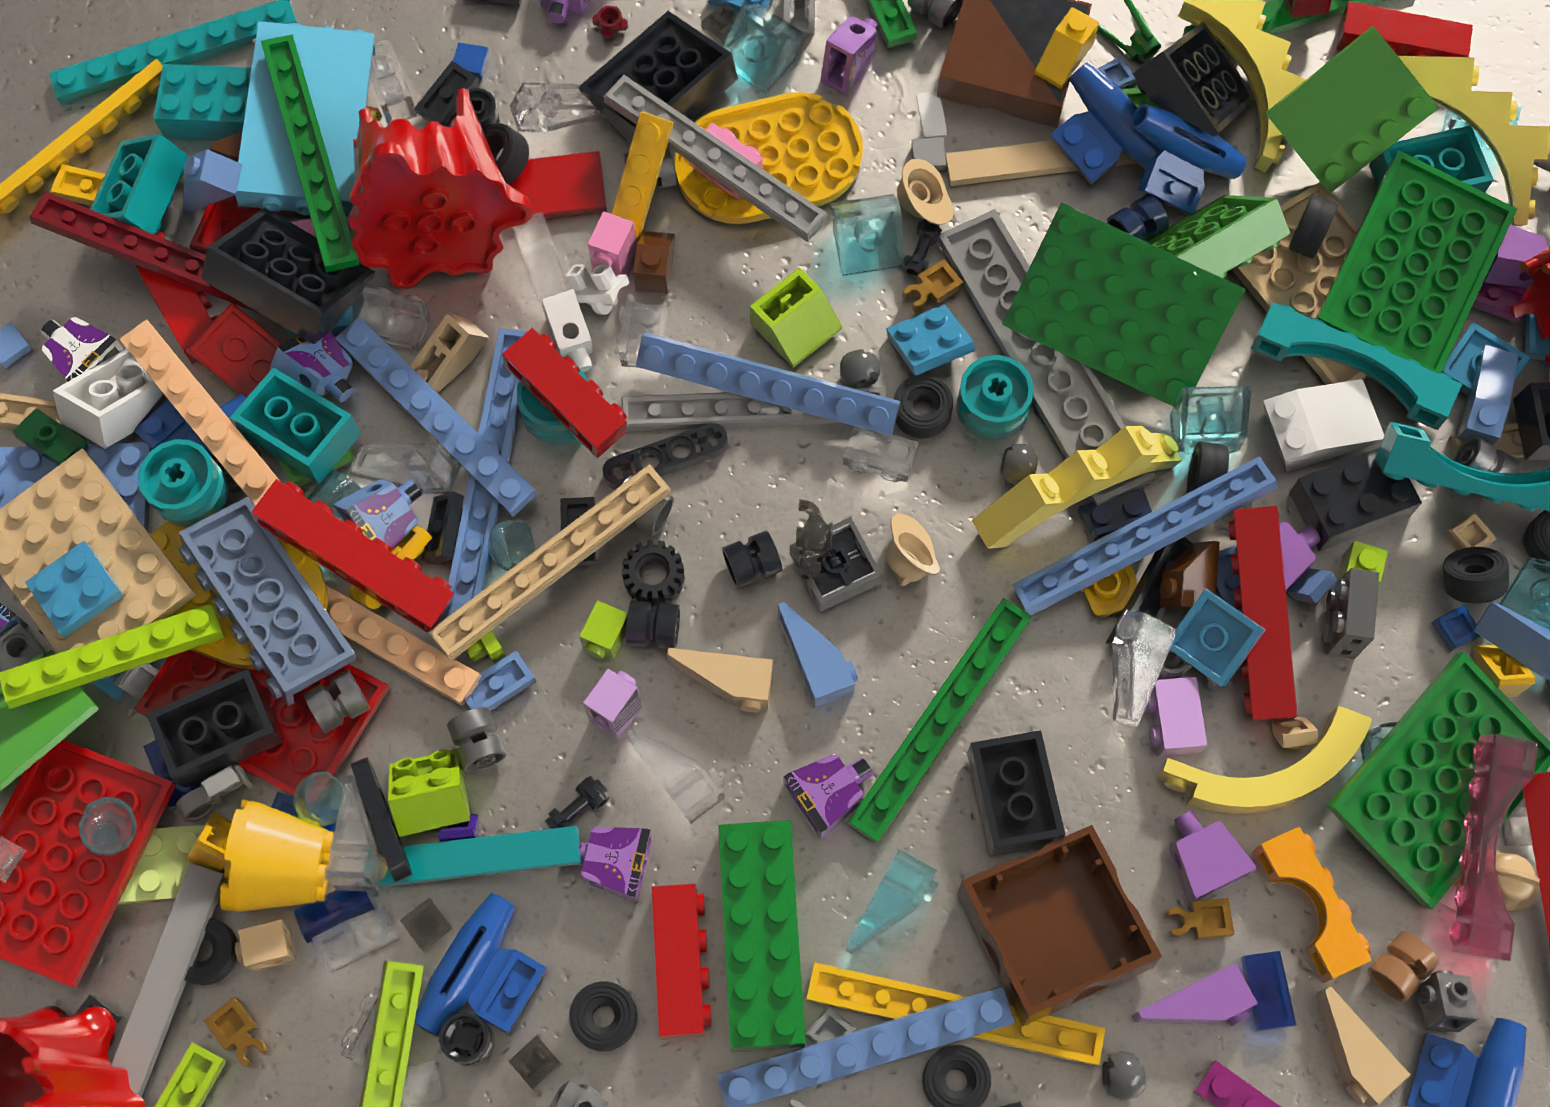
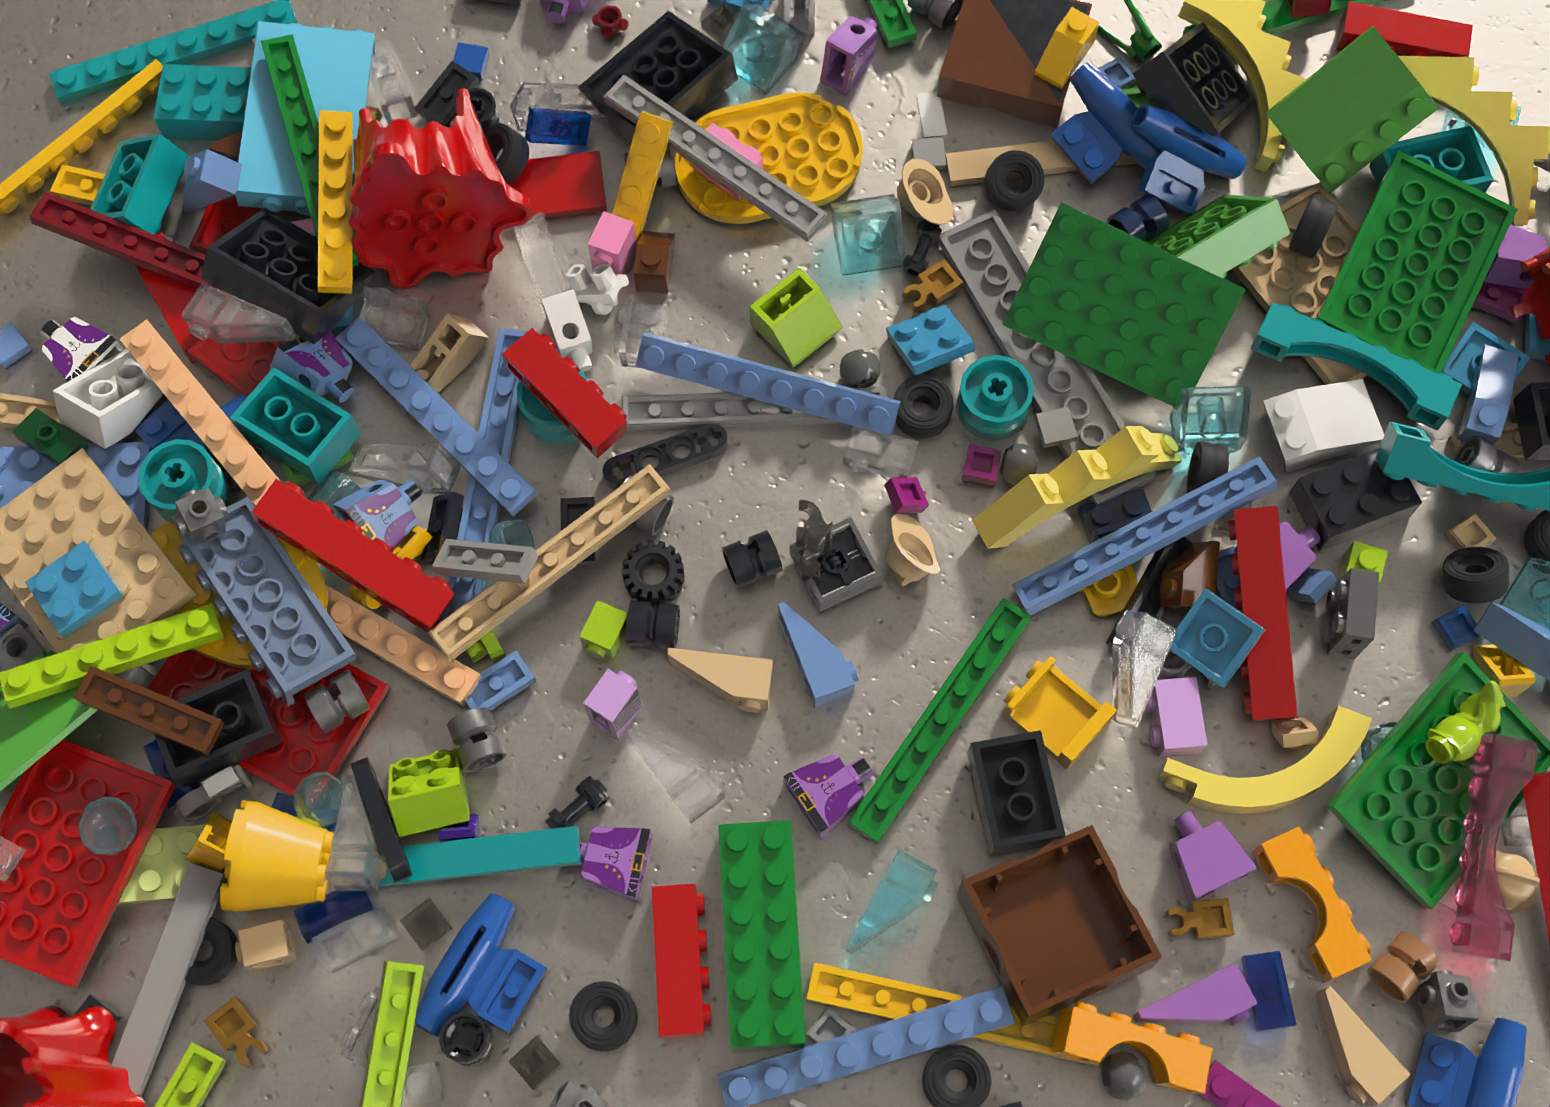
(149, 710): none -> reddish brown plate
(200, 516): none -> flat silver brick
(232, 320): none -> clear slope
(334, 202): none -> yellow plate
(485, 561): none -> light grey plate
(557, 126): none -> clear blue plate
(906, 495): none -> magenta plate
(981, 464): none -> magenta plate
(1027, 167): none -> black tyre
(1056, 427): none -> light grey tile
(1059, 709): none -> yellow panel
(1174, 1061): none -> light orange arch
(1460, 735): none -> lime animal

